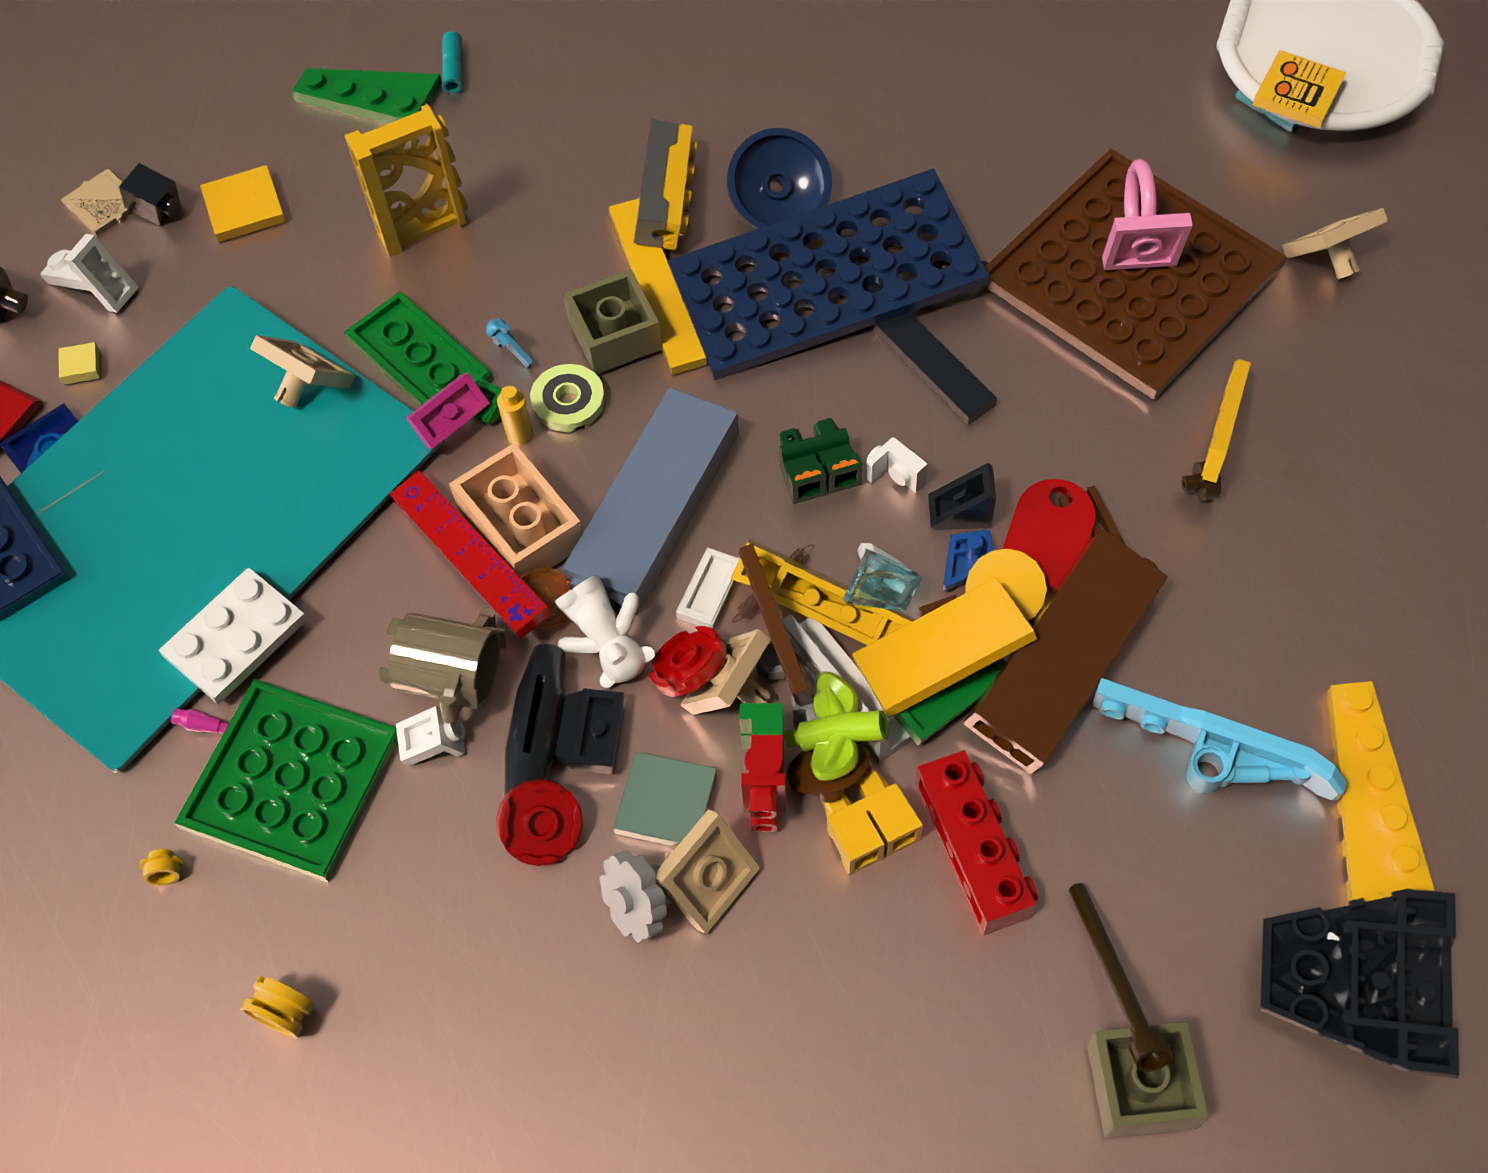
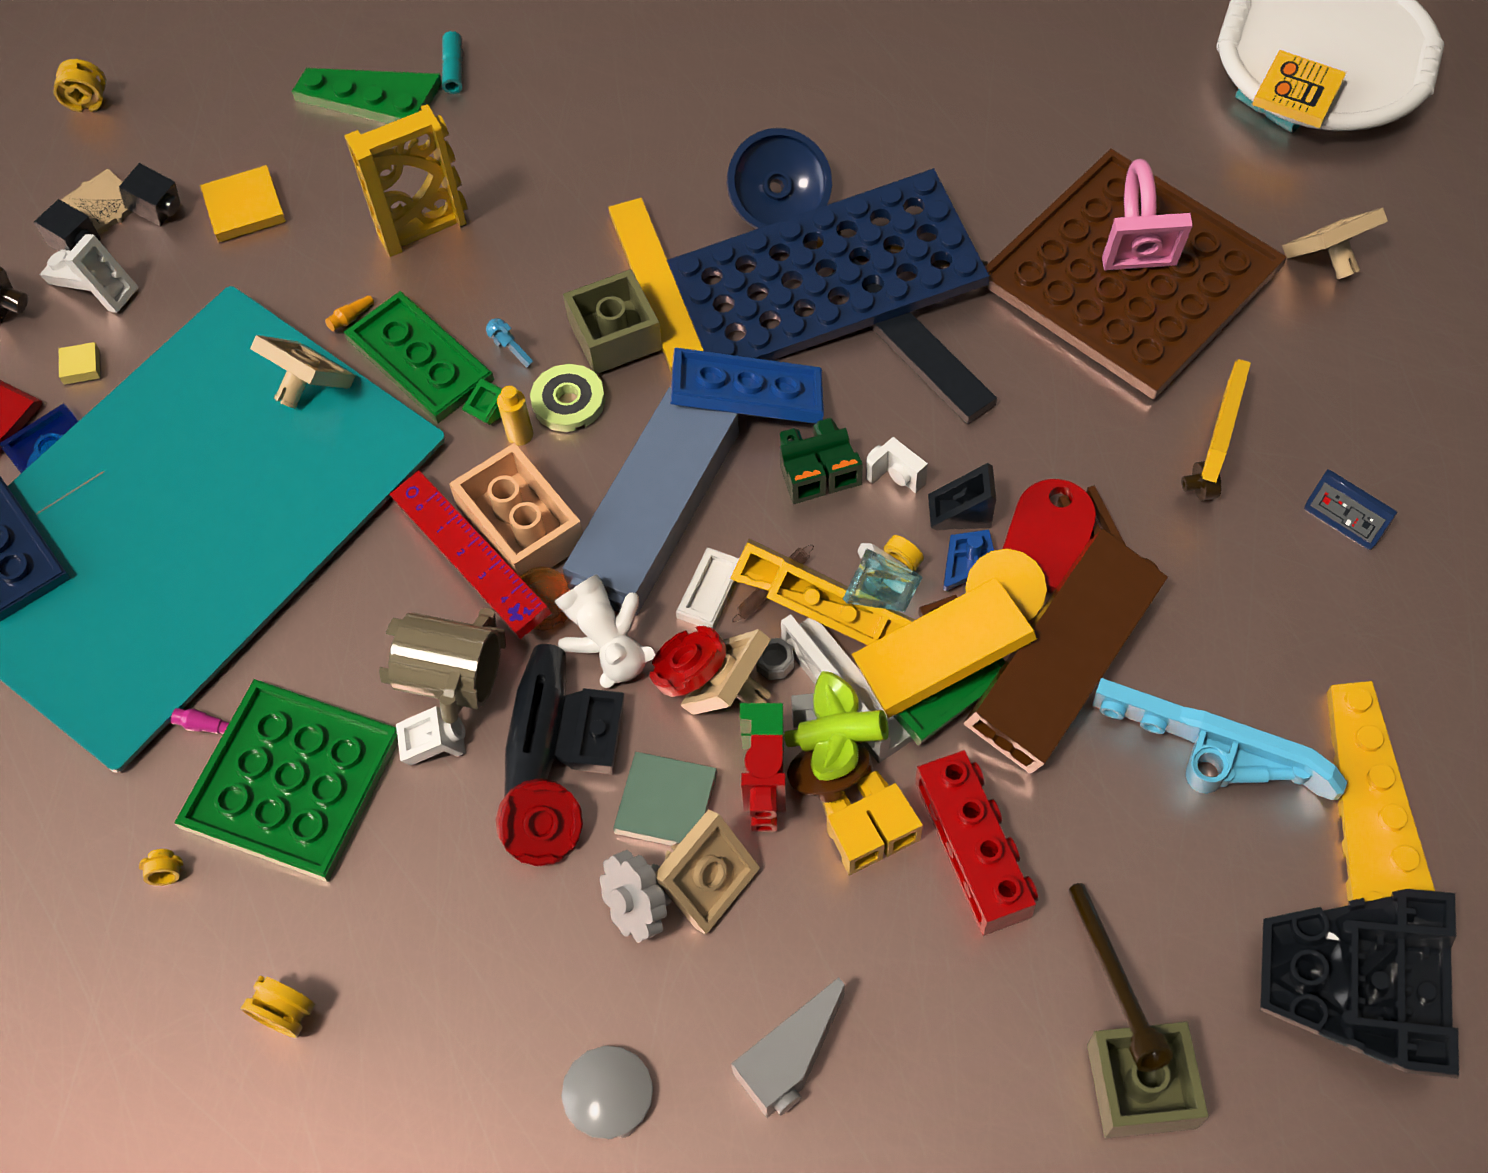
(64, 226): none -> black brick
(78, 86): none -> yellow wheel
(233, 635): white plate -> none
(347, 314): none -> light orange piece
(447, 410): dark pink plate -> none
(607, 1092): none -> light grey dish
(664, 184): piece -> none
(747, 385): none -> blue plate
(775, 626): reddish brown tile -> none
(783, 1059): none -> light grey slope
(904, 552): none -> yellow tile
(1350, 510): none -> slope

